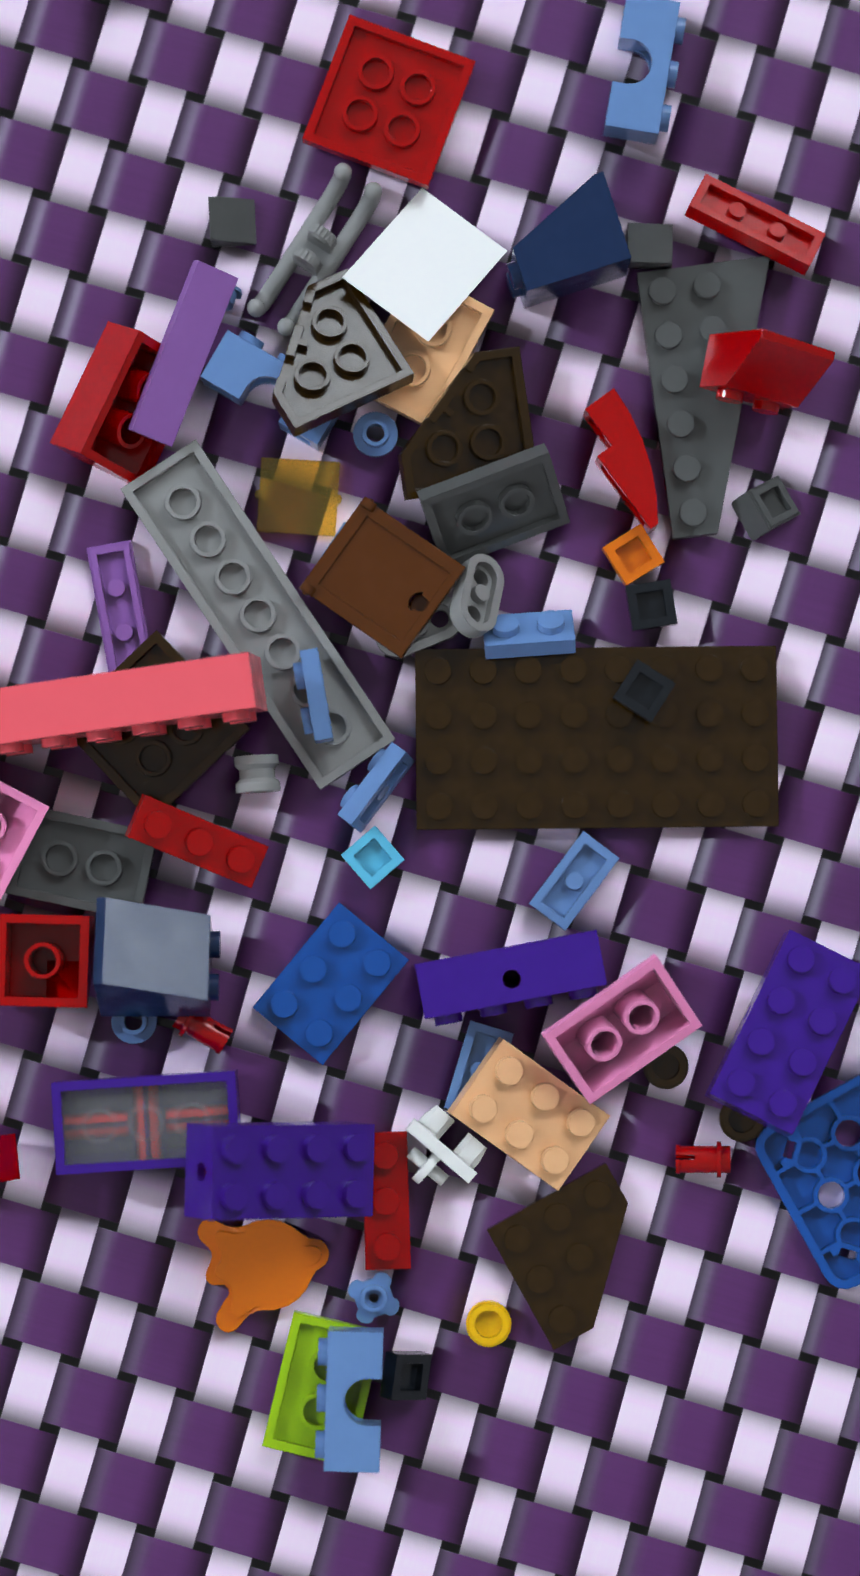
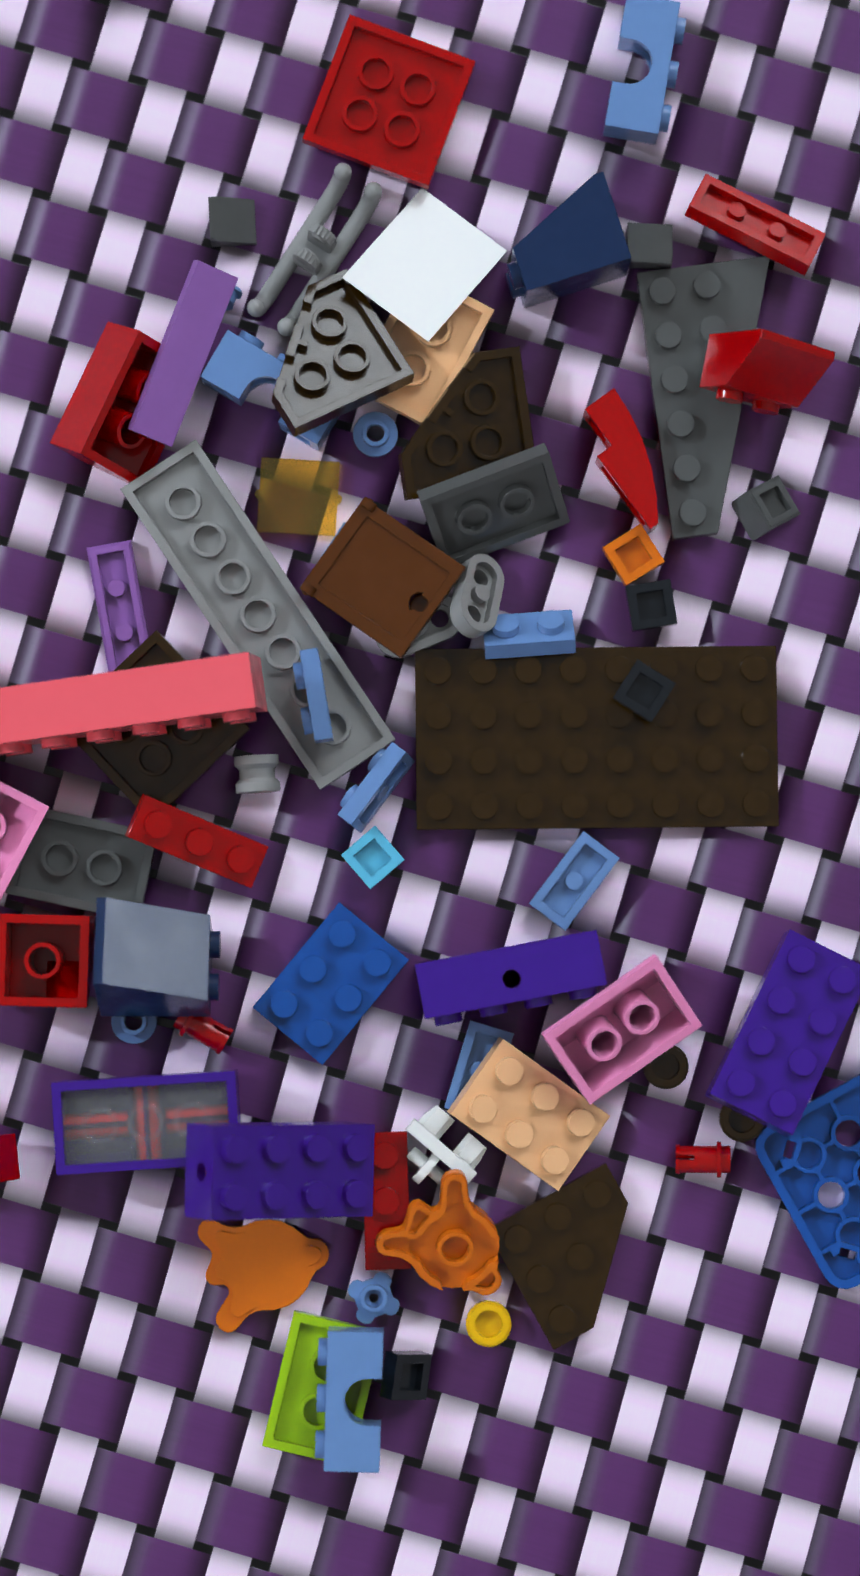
(447, 1242): none -> orange tile

